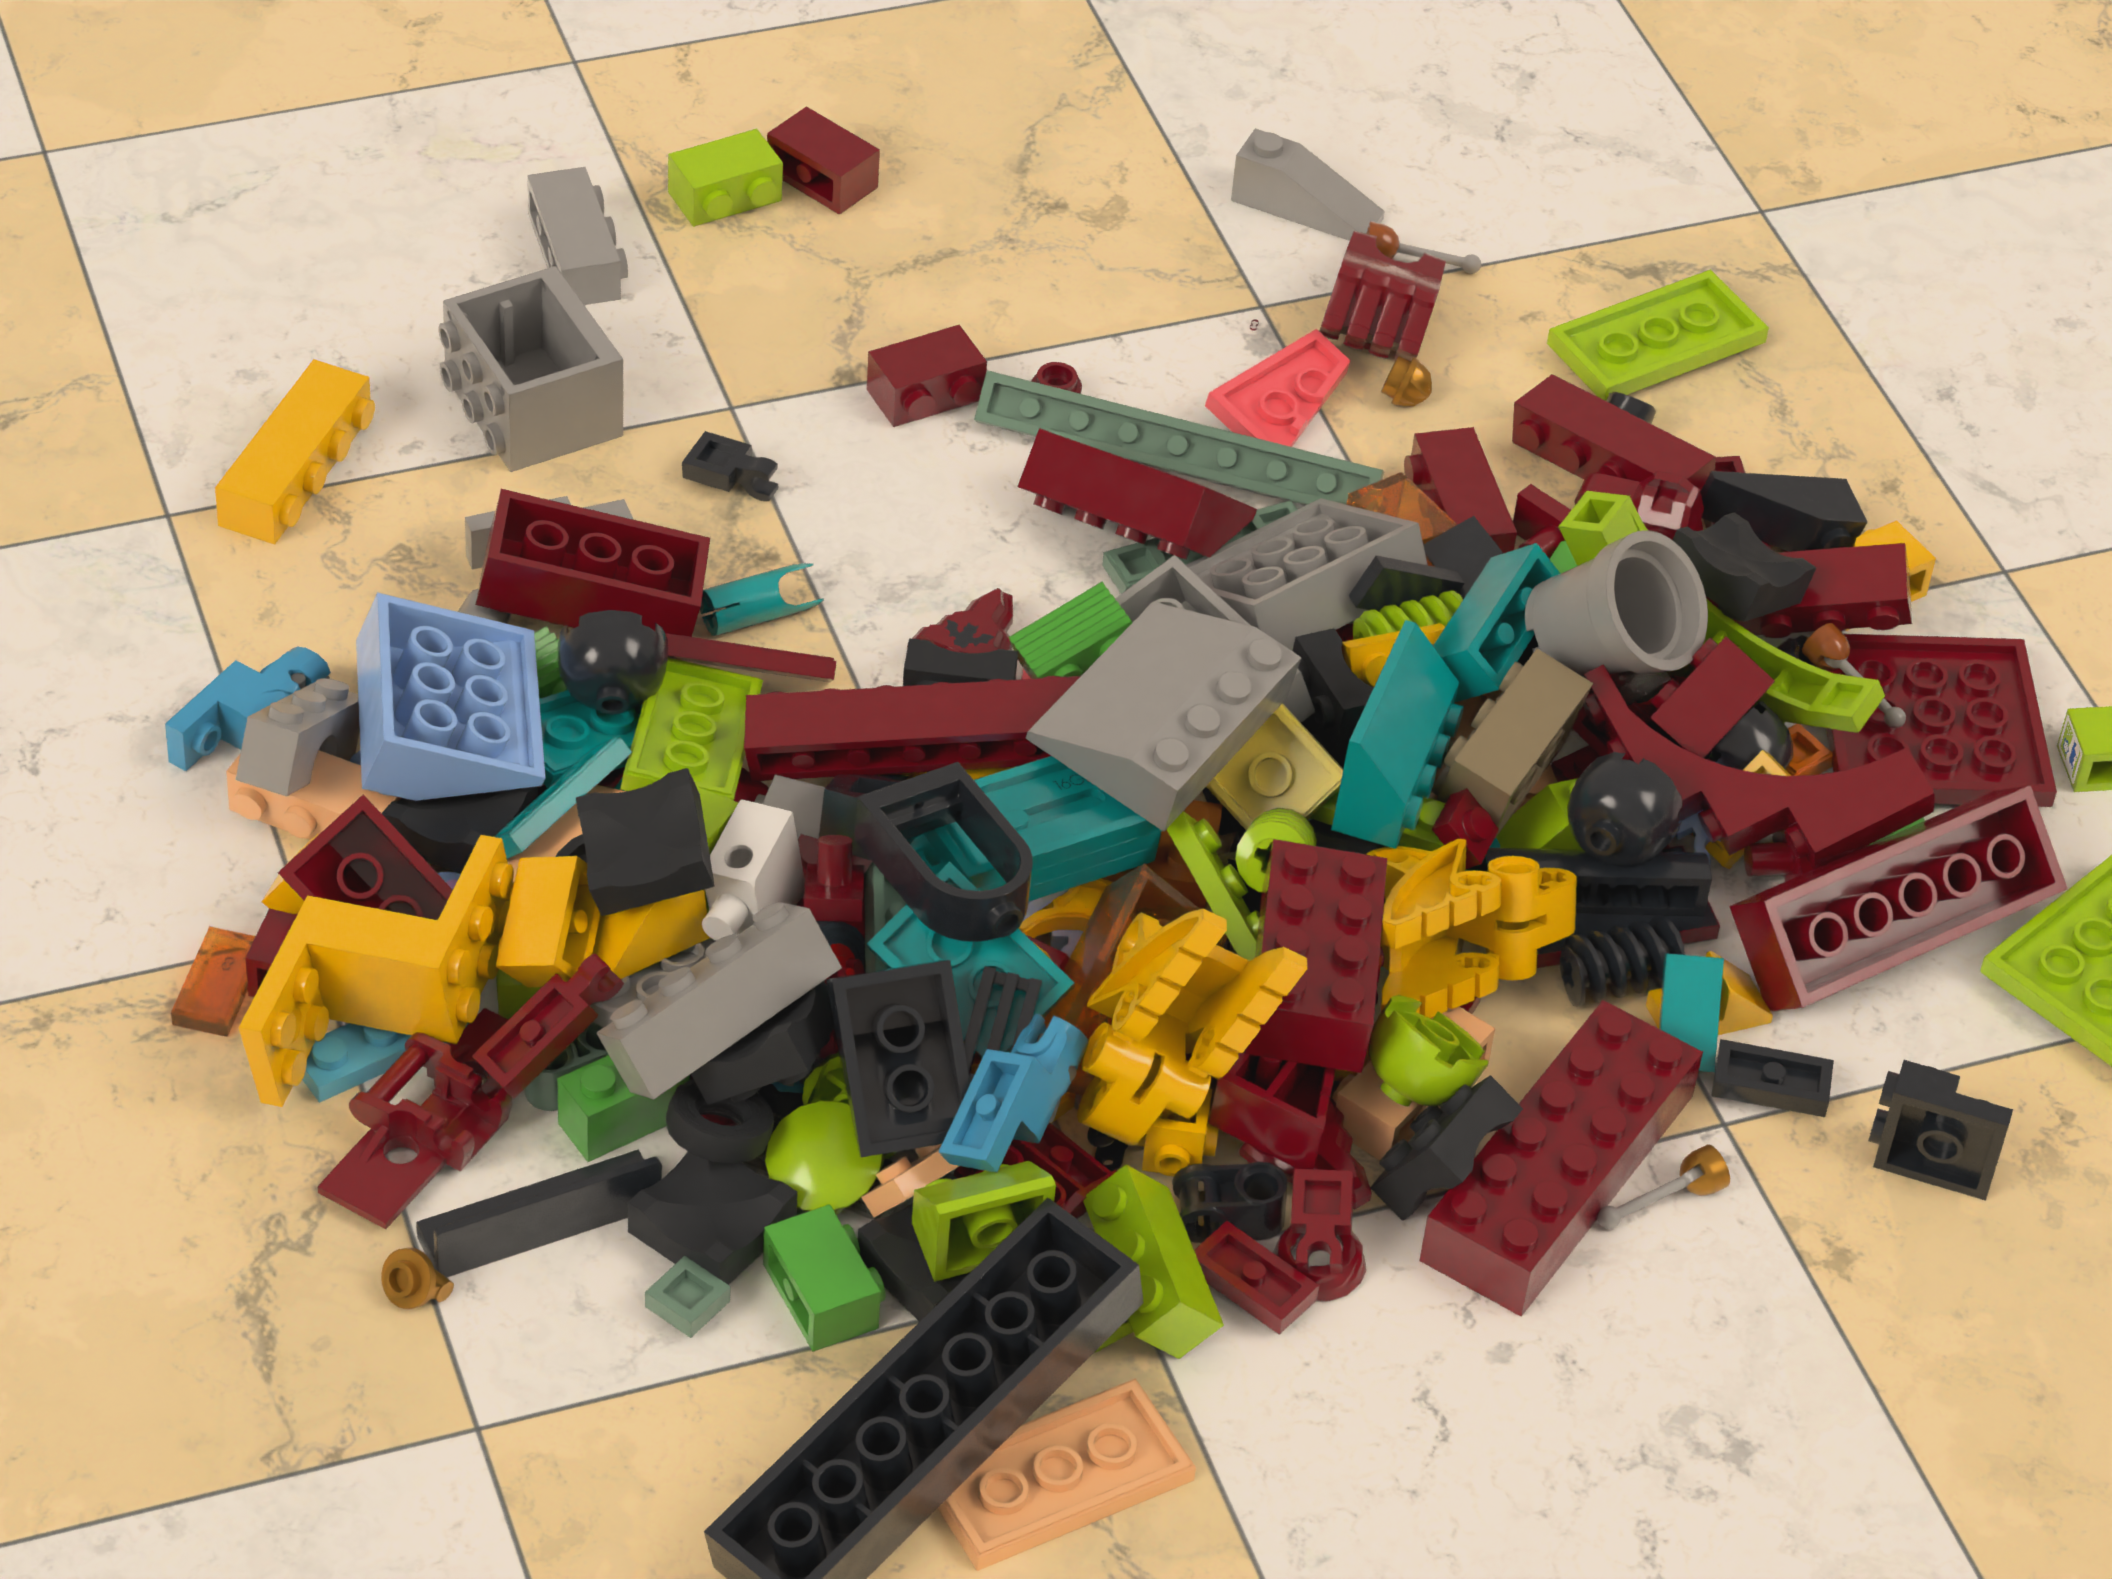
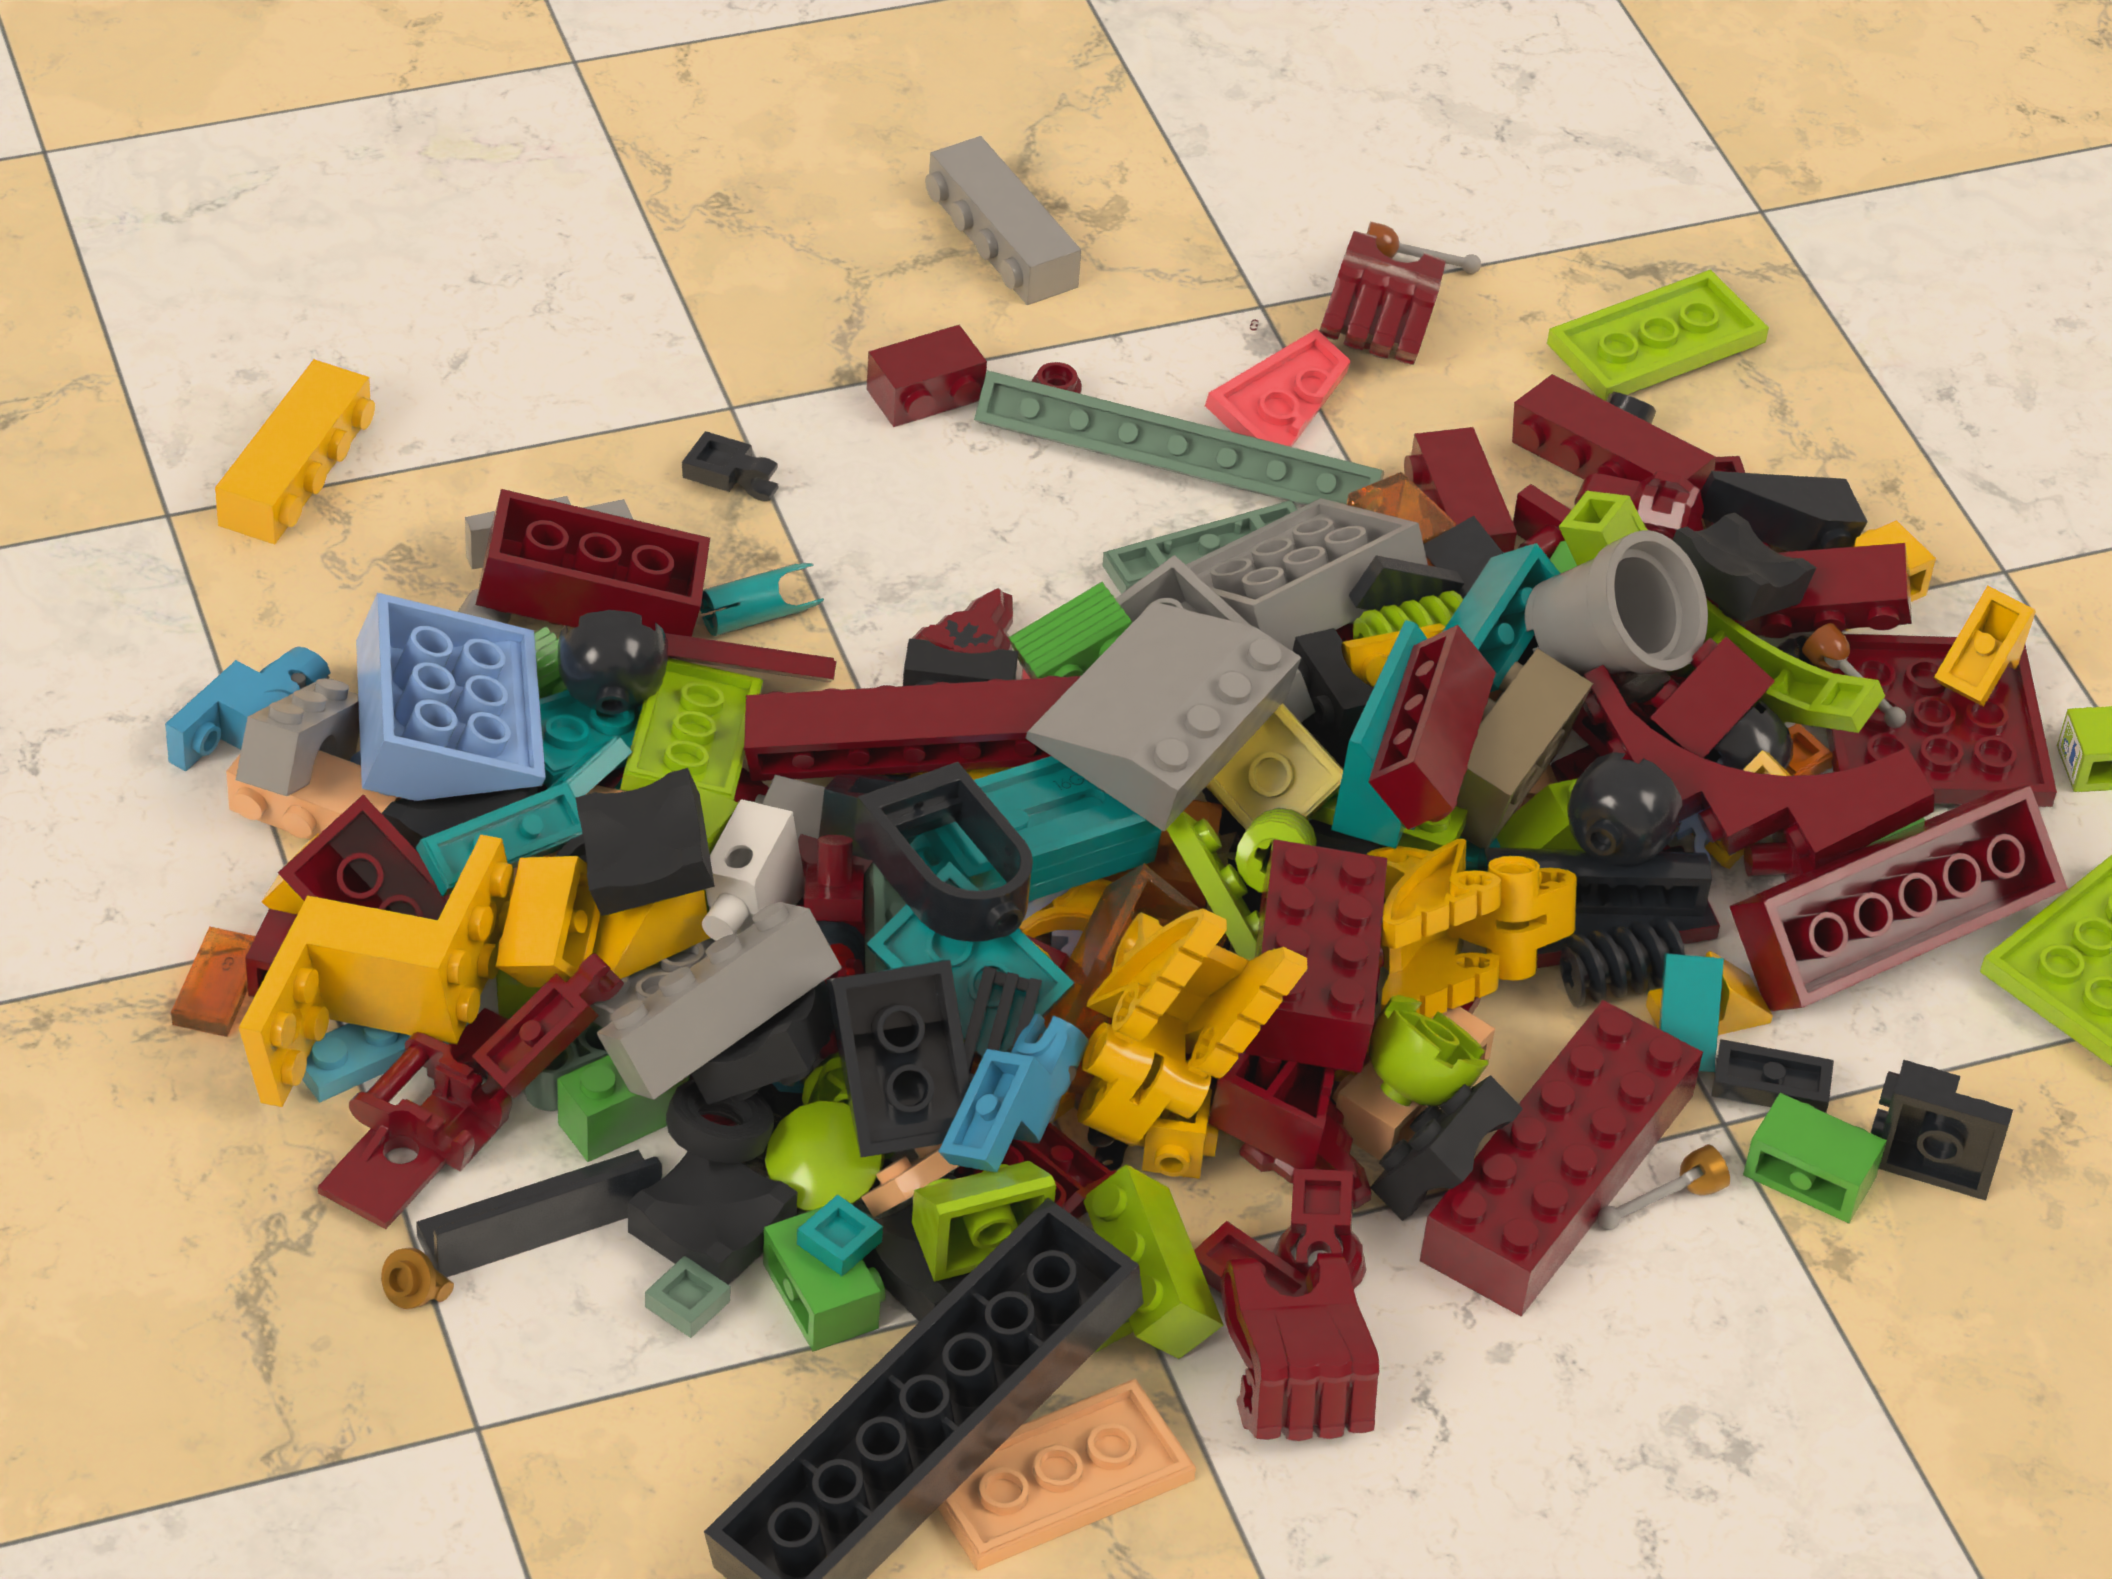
(526, 827): none -> teal tile
(532, 368): light grey container -> none
(575, 233): light grey brick -> none
(725, 177): lime brick -> none
(825, 160): dark red brick -> none
(839, 1235): none -> teal tile
(1003, 220): none -> light grey brick
(1131, 495): dark red slope -> none
(1242, 1194): black piece -> none
(1299, 187): light grey slope -> none
(1304, 1354): none -> dark red piece
(1408, 382): pearl gold plate -> none
(1432, 728): none -> dark red brick
(1466, 819): dark red plate -> none
(1814, 1157): none -> bright green brick
(1986, 646): none -> yellow slope

